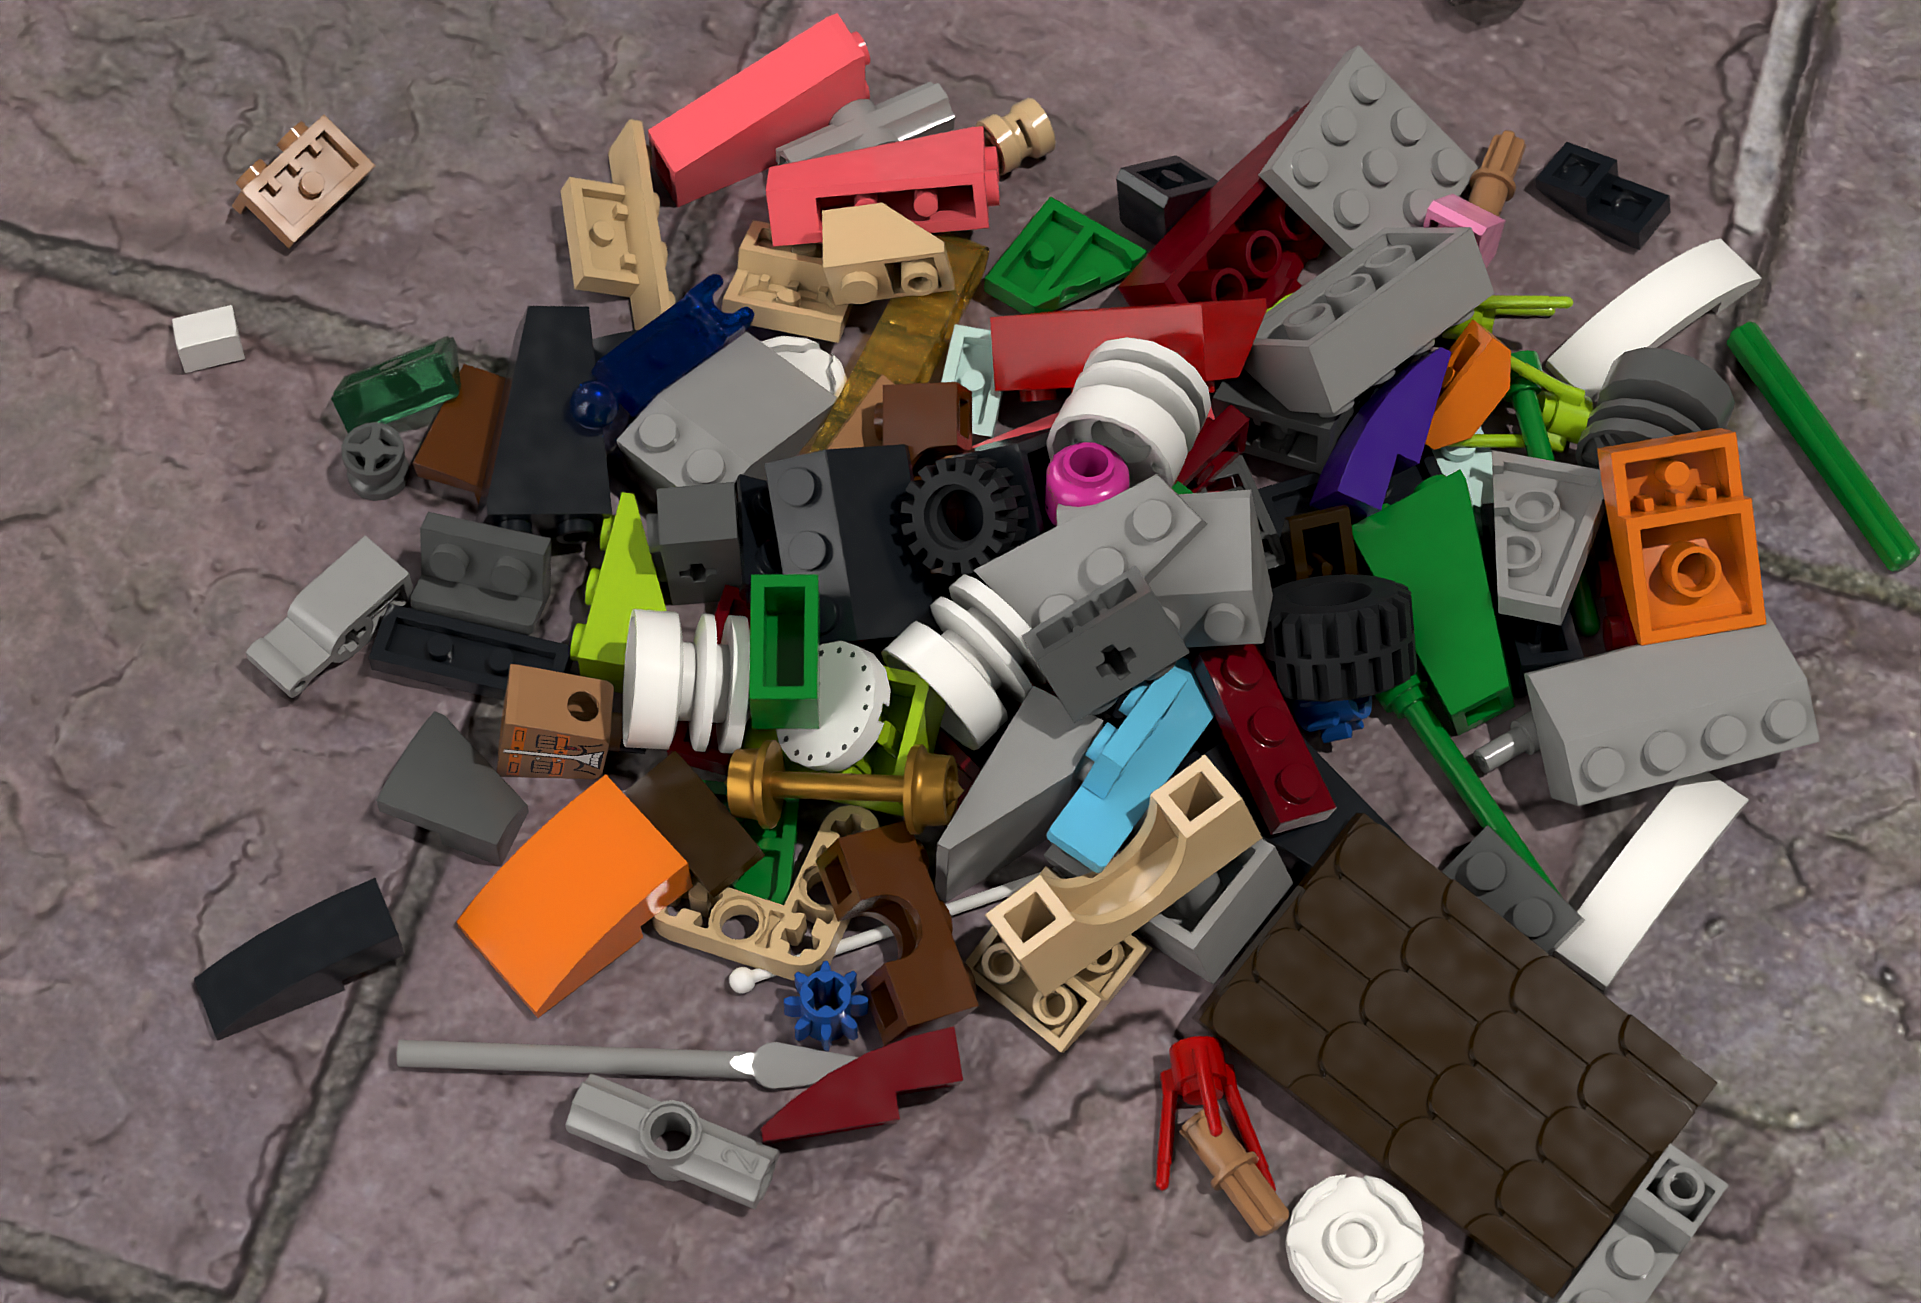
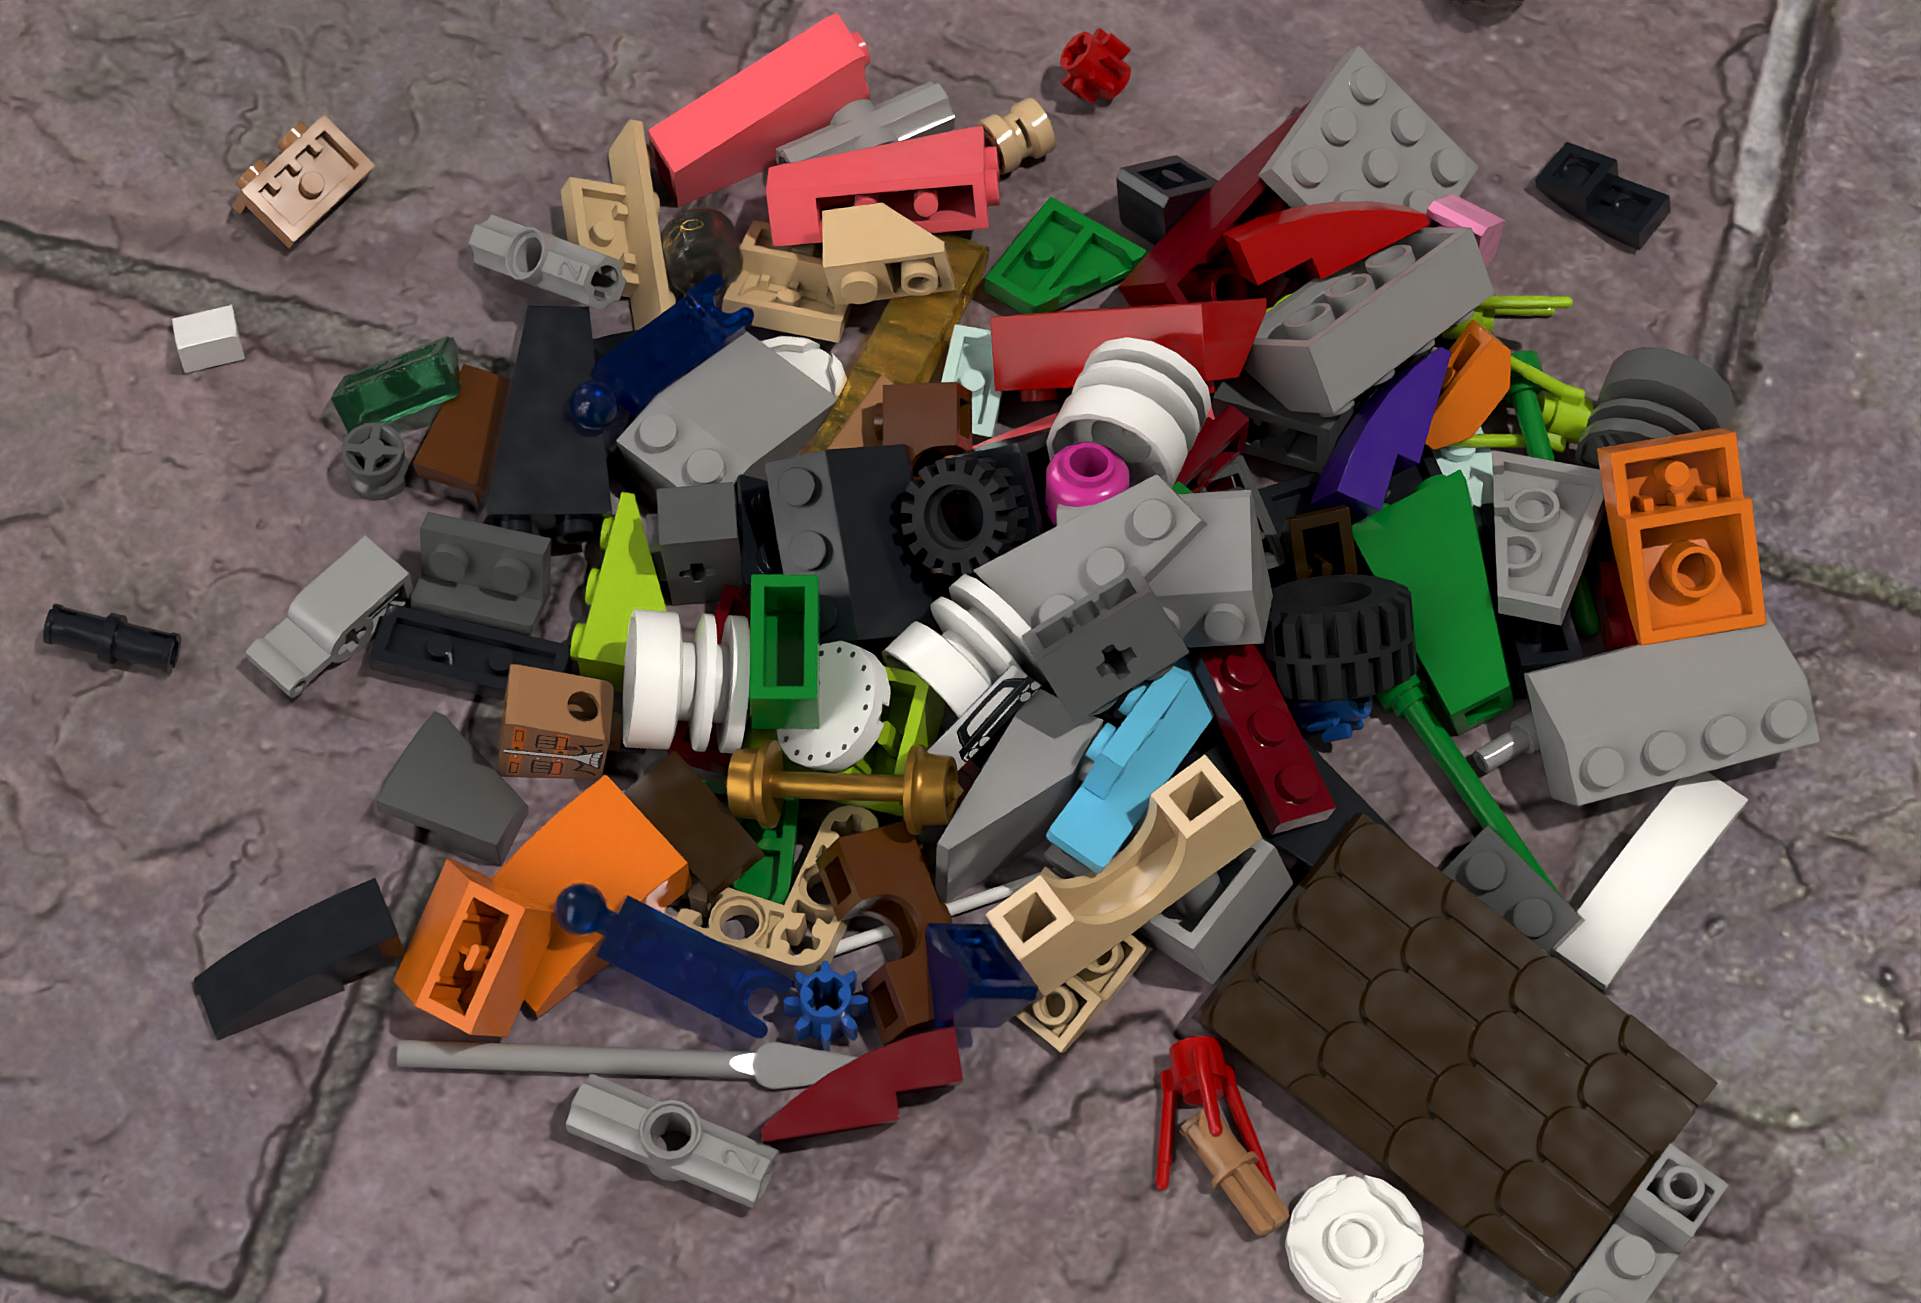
(112, 638): none -> black pin
(475, 951): none -> orange slope
(547, 262): none -> light grey piece
(670, 955): none -> clear blue plate
(701, 245): none -> clear smoke head
(974, 977): none -> clear blue slope
(986, 716): none -> sticker
(1095, 66): none -> red gear
(1318, 237): none -> red slope
(1494, 181): medium nougat axle -> none
(1653, 312): white slope -> none
(1823, 447): green axle -> none

